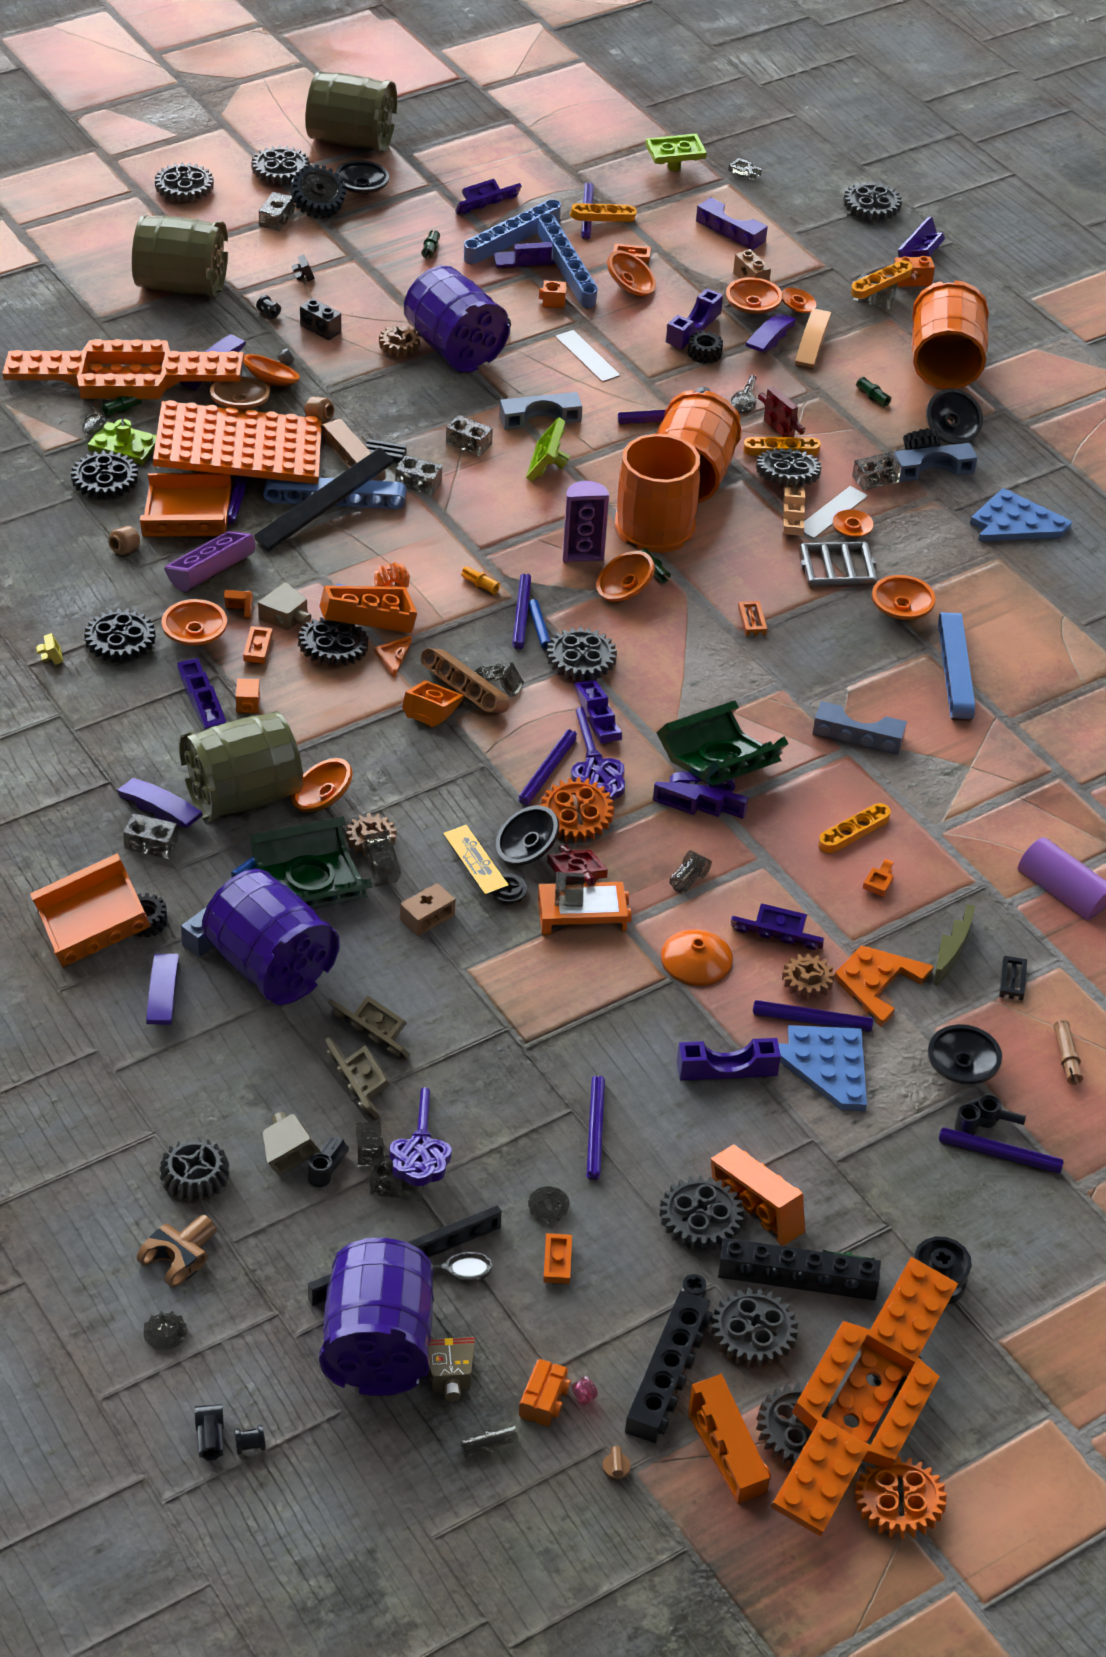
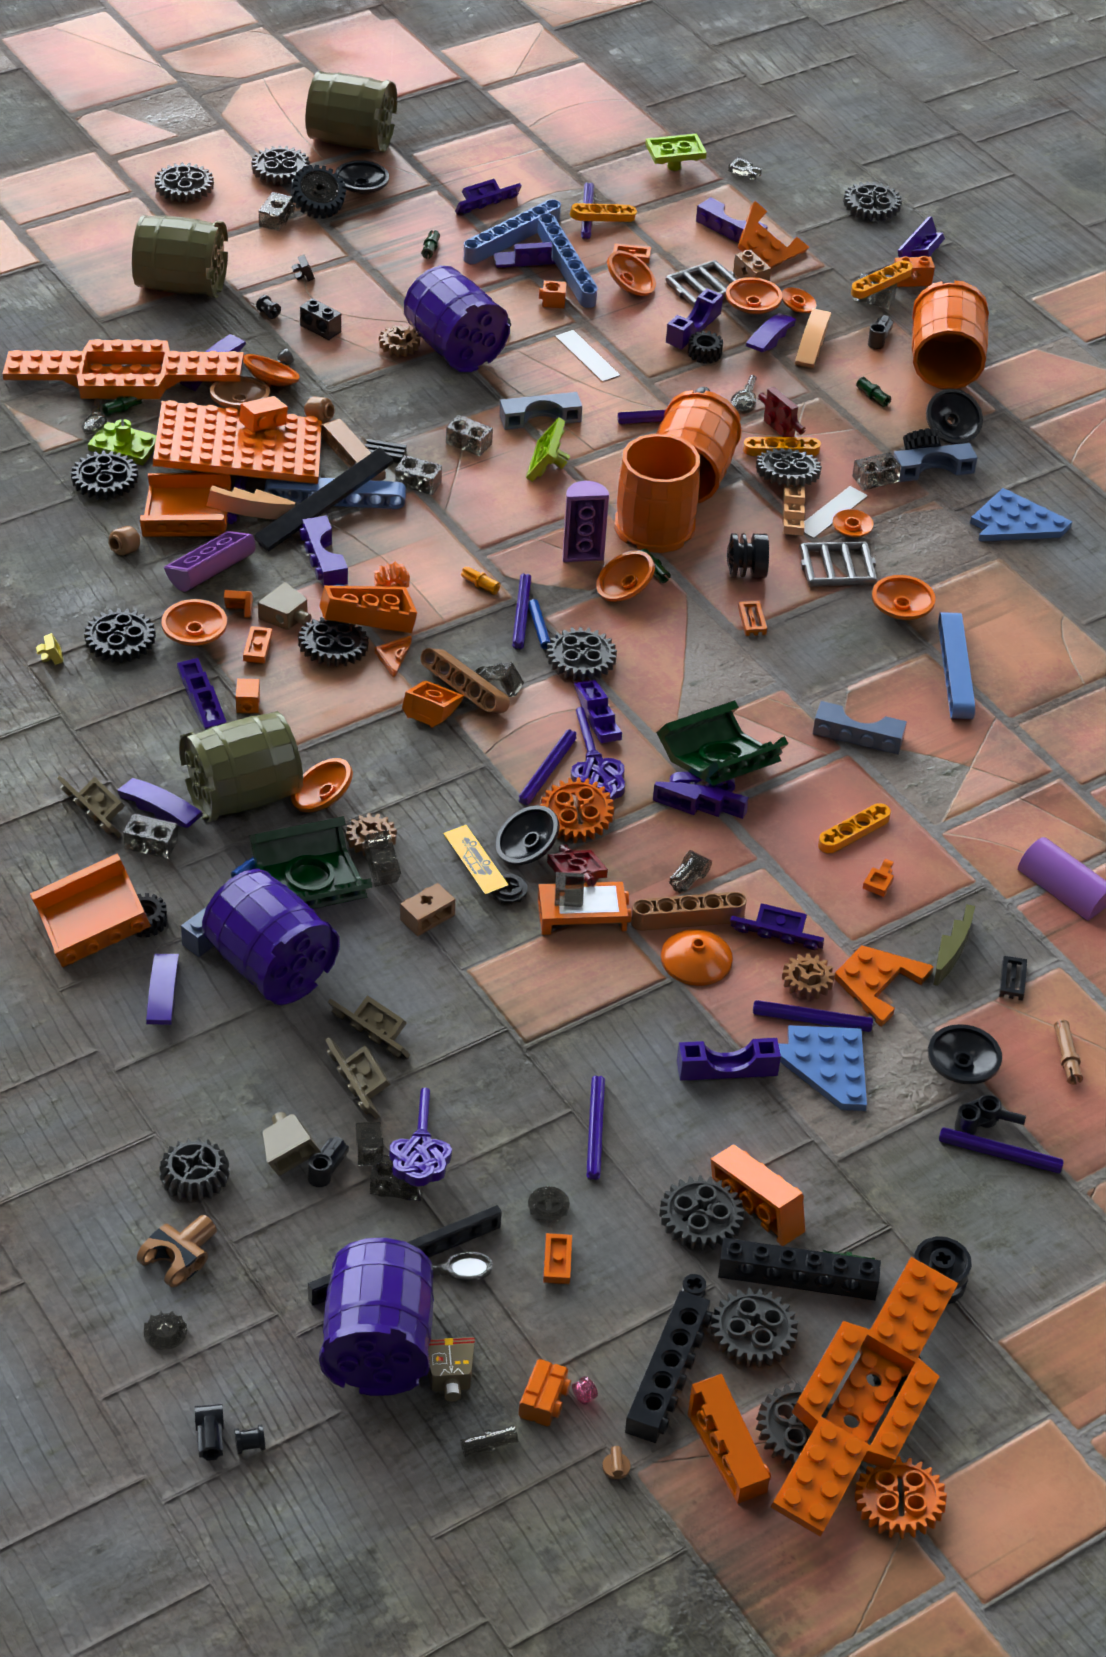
(99, 801): none -> dark tan bracket
(248, 504): none -> light nougat slope
(263, 414): none -> orange brick
(329, 567): none -> arch
(687, 910): none -> medium nougat beam
(702, 270): none -> flat silver bar
(748, 555): none -> black wheel
(764, 243): none -> orange wing
(879, 332): none -> black piece

